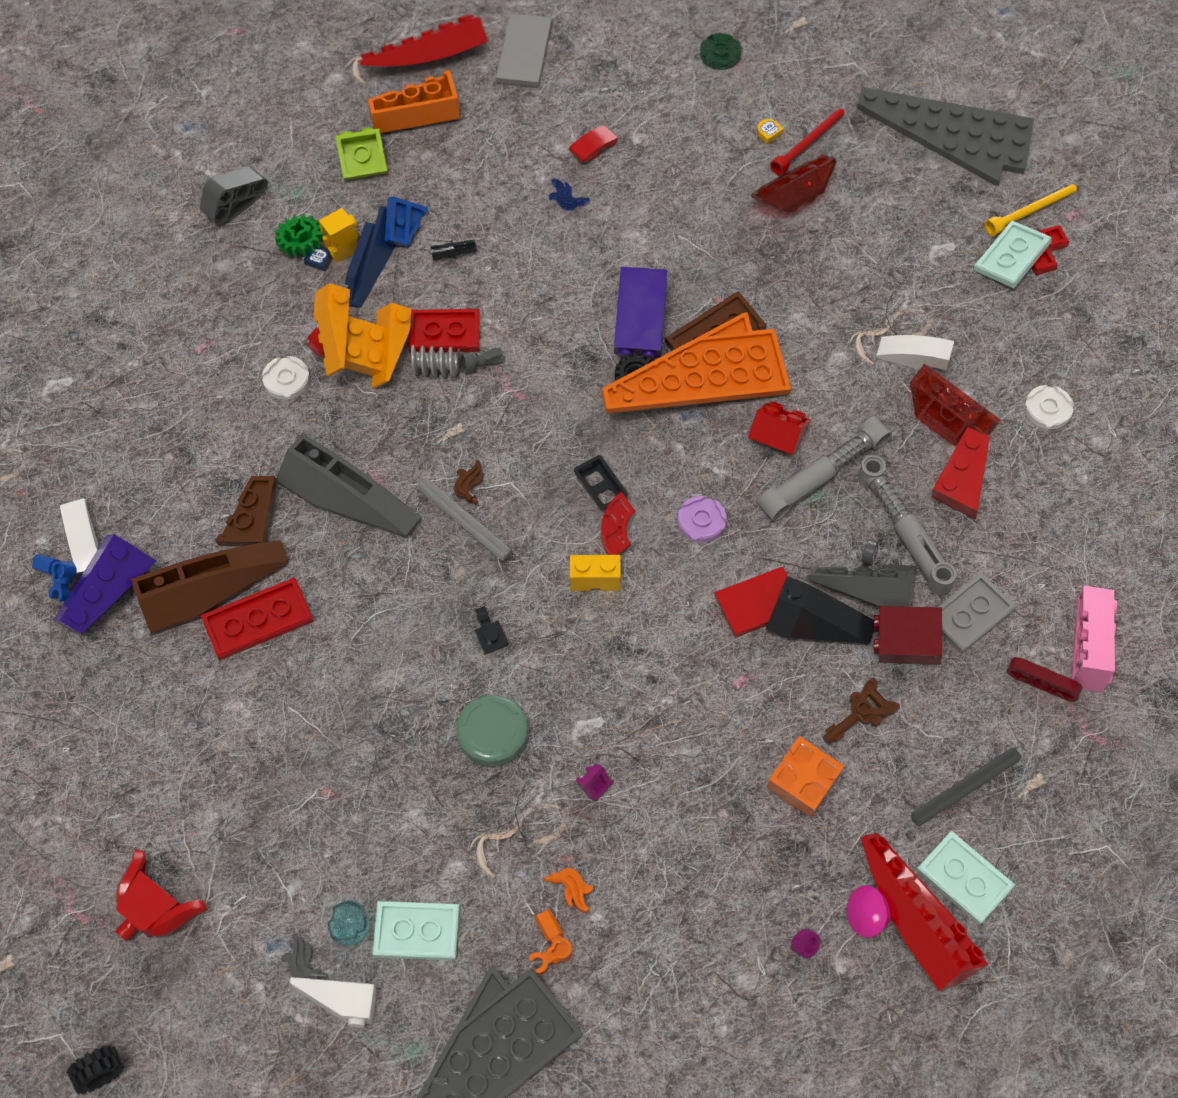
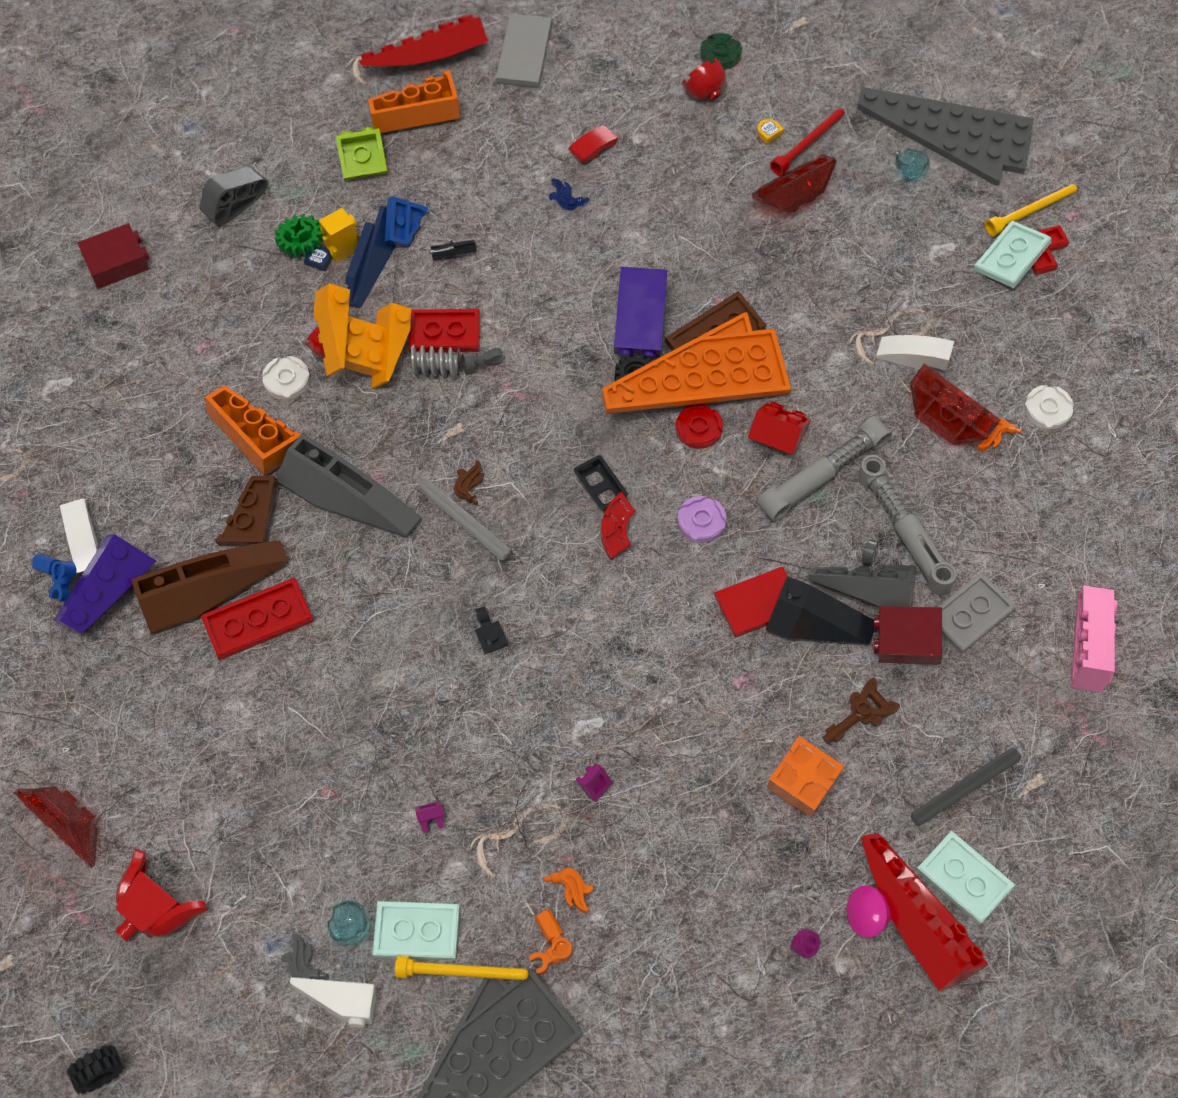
(63, 818): none -> clear red wedge
(114, 255): none -> dark red brick
(250, 429): none -> orange wedge
(409, 967): none -> yellow piece
(430, 811): none -> magenta tile
(492, 730): sand green piece -> none
(595, 572): yellow brick -> none
(699, 426): none -> red tile
(706, 81): none -> red cylinder
(912, 163): none -> clear light blue hair
(963, 474): red wedge -> none
(995, 437): none -> orange piece
(1044, 679): dark red beam -> none

